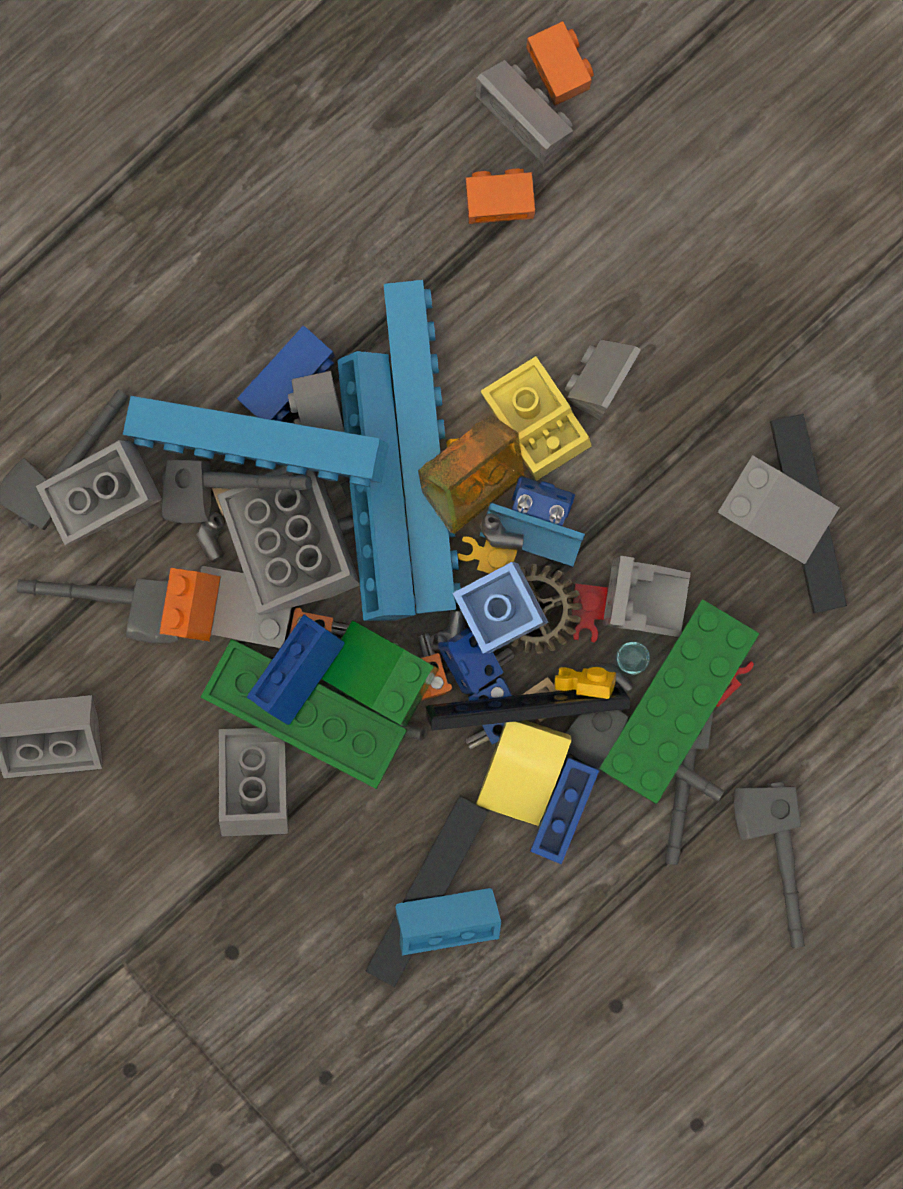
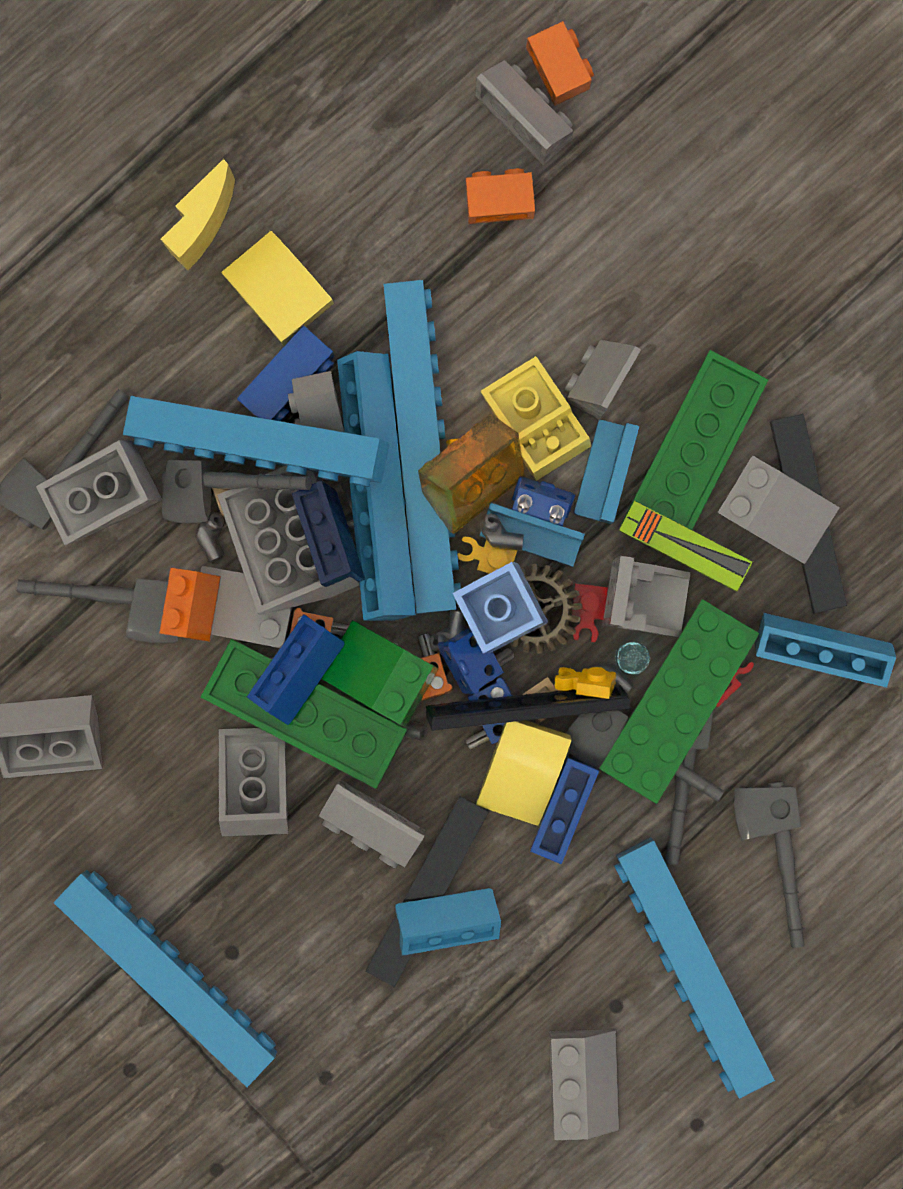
(167, 977): none -> dark azure brick
(201, 215): none -> light yellow slope
(277, 287): none -> light yellow slope
(327, 534): none -> dark blue panel
(371, 825): none -> light grey slope
(583, 1083): none -> light grey slope
(606, 471): none -> dark azure panel
(685, 546): none -> lime tile
(694, 967): none -> dark azure brick
(700, 440): none -> green plate
(825, 650): none -> dark azure brick

